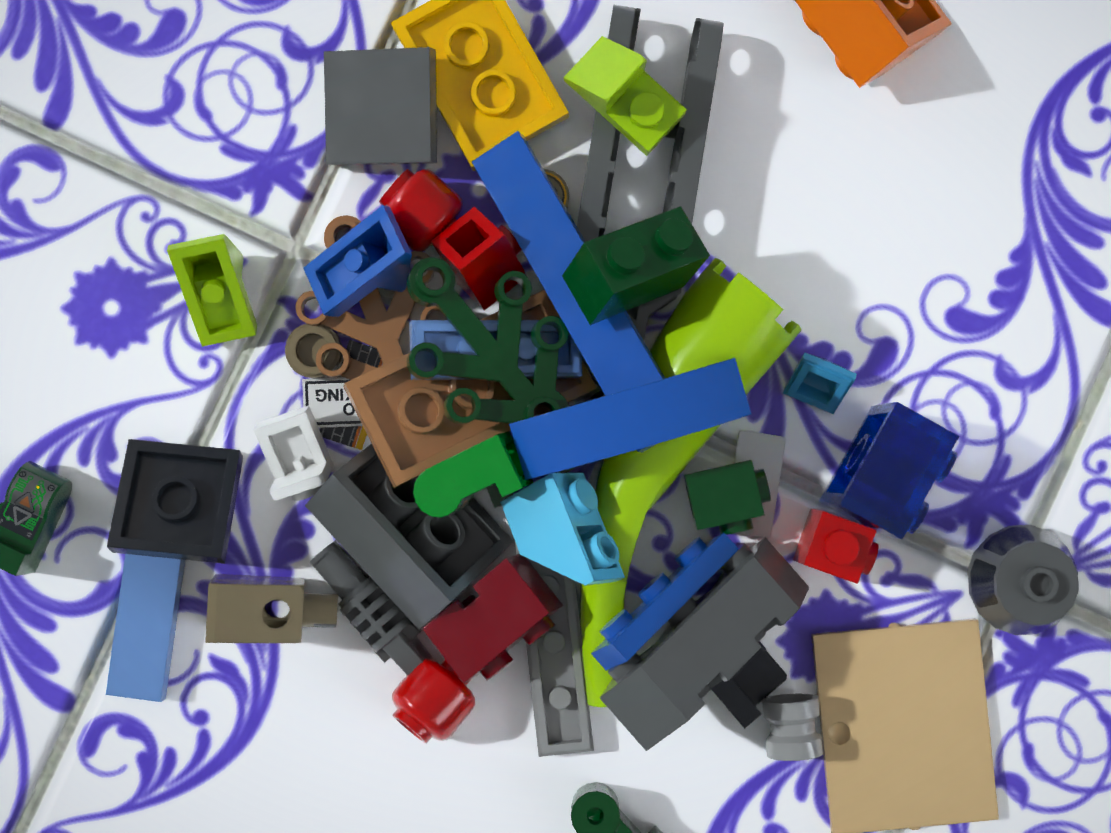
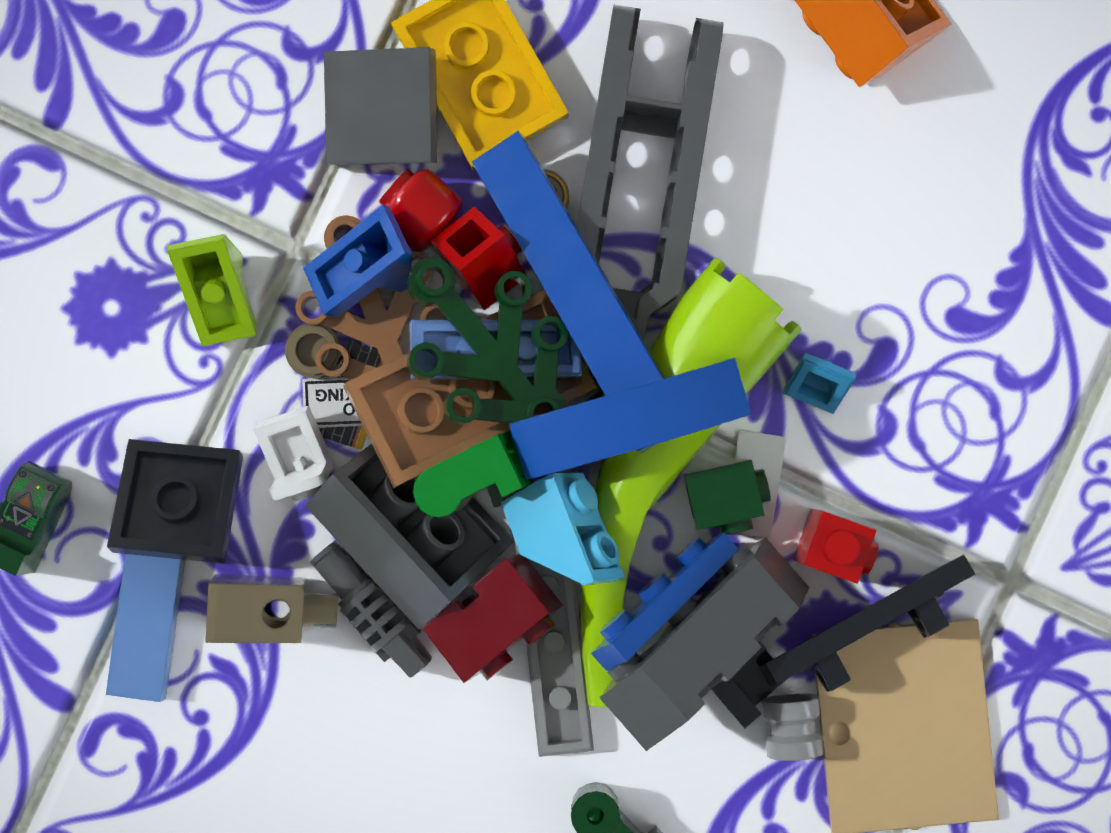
(432, 701): red head -> none
(624, 94): lime slope -> none
(635, 265): dark green brick -> none
(891, 470): clear blue brick -> none
(916, 599): none -> black hinge
(1022, 579): dark grey cone -> none

